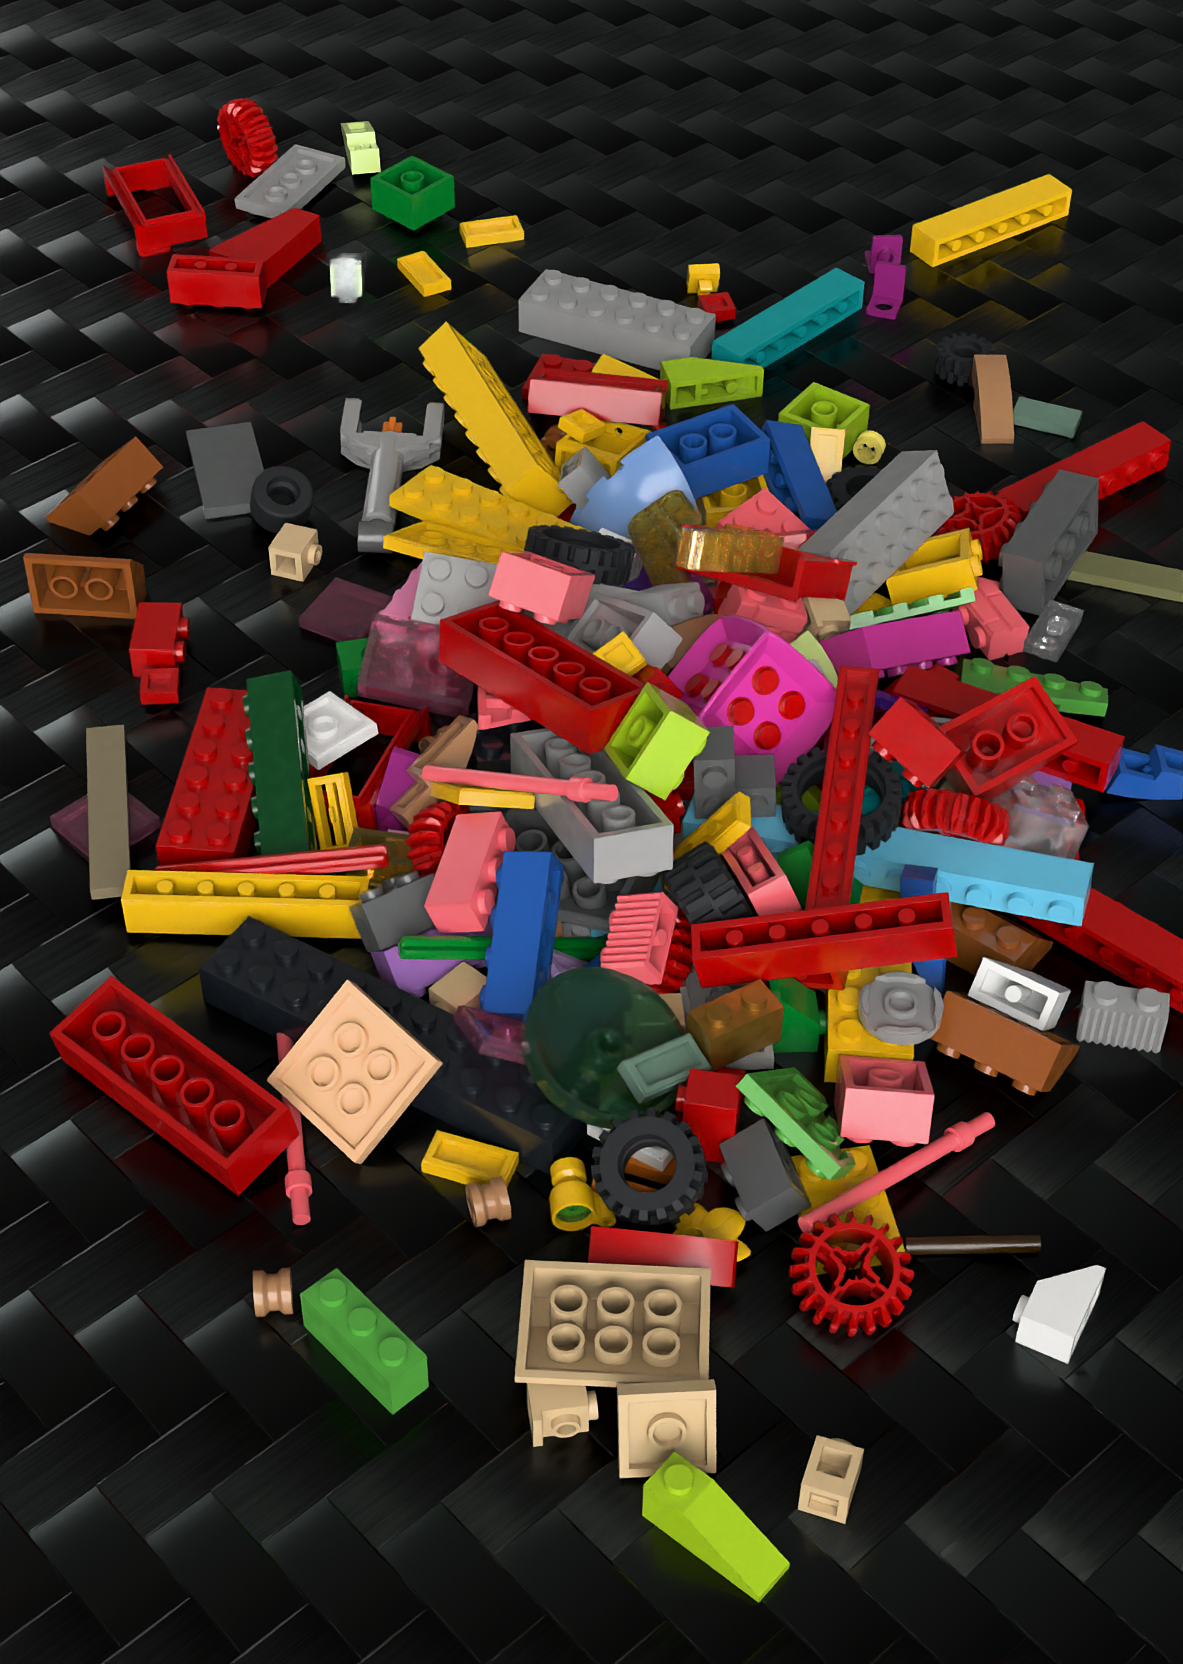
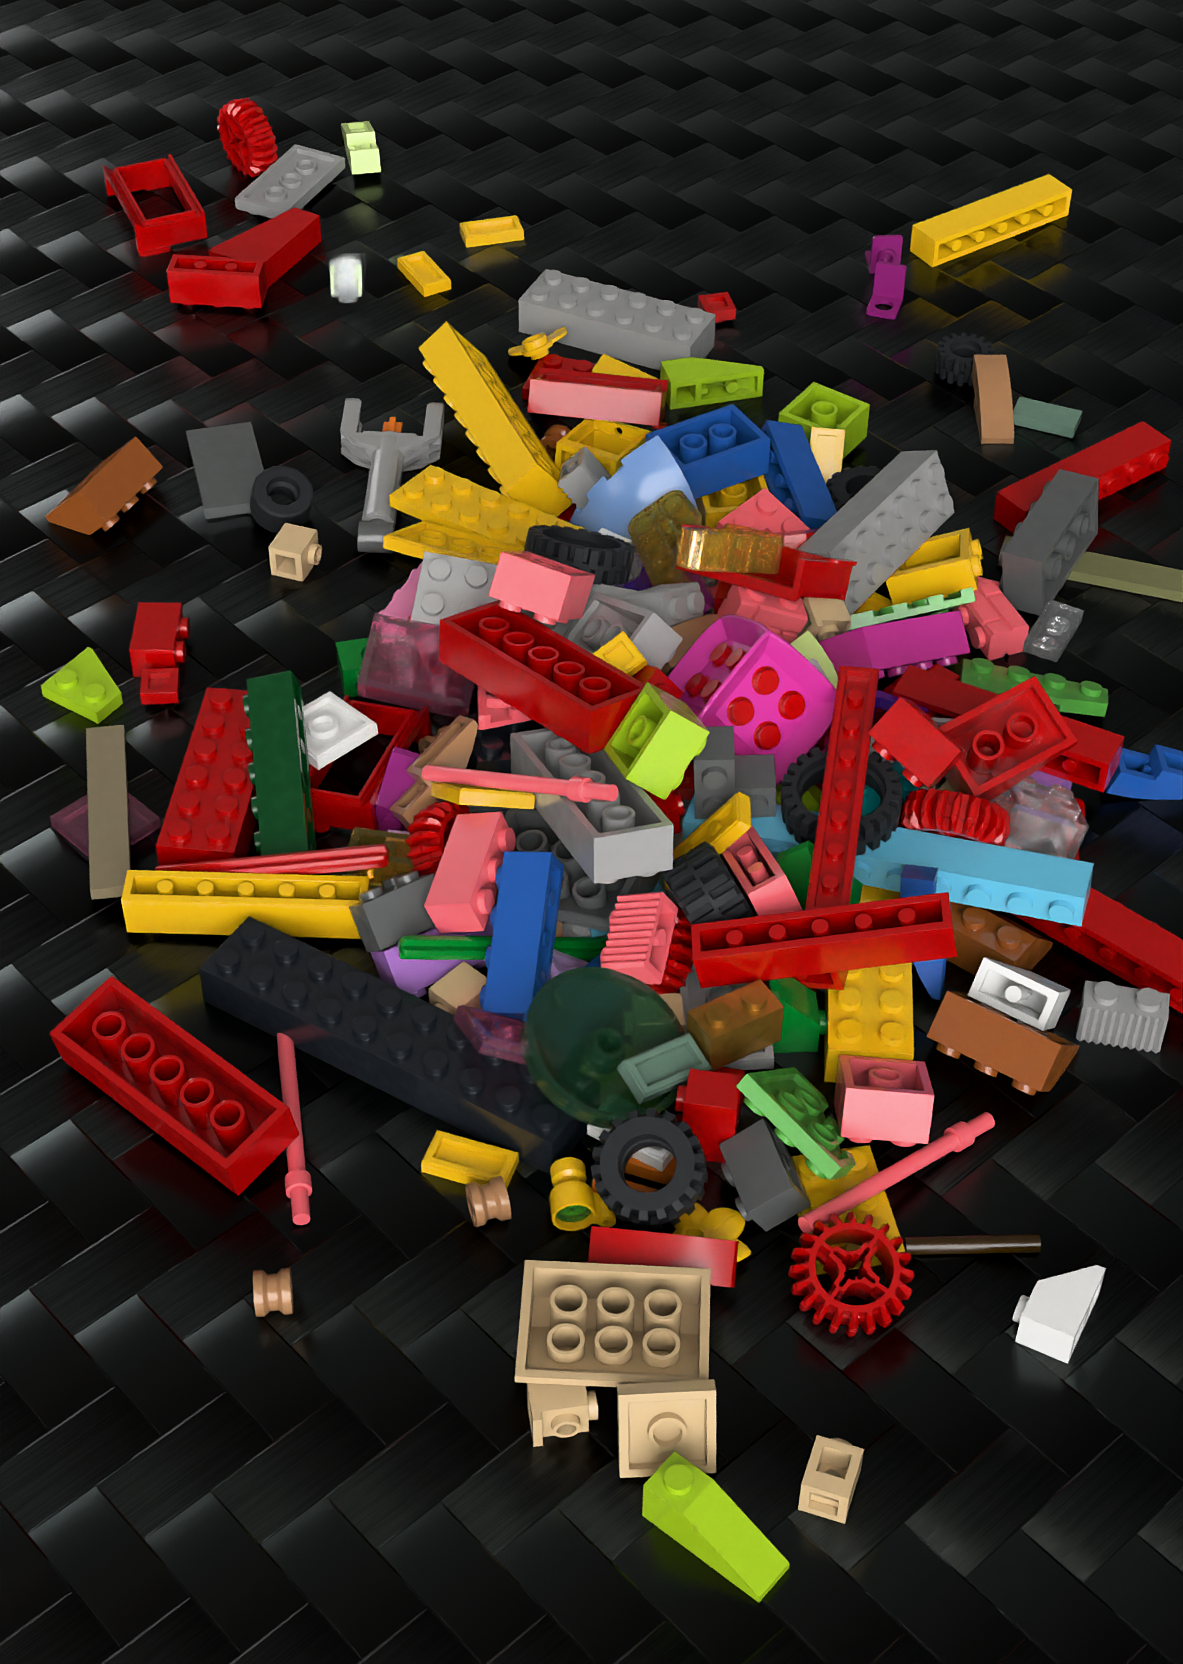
(84, 687): none -> lime wing
(85, 585): dark orange slope -> none
(320, 814): yellow tile -> none
(344, 611): clear pink tile -> none
(354, 1071): light nougat plate -> none
(364, 1341): bright green brick -> none
(412, 192): green brick -> none
(538, 344): none -> yellow plate
(581, 426): yellow tile -> none
(703, 278): yellow tile -> none
(791, 321): teal brick -> none
(865, 454): light yellow bush -> none
(900, 1008): light grey tile -> none
(987, 516): red gear -> none

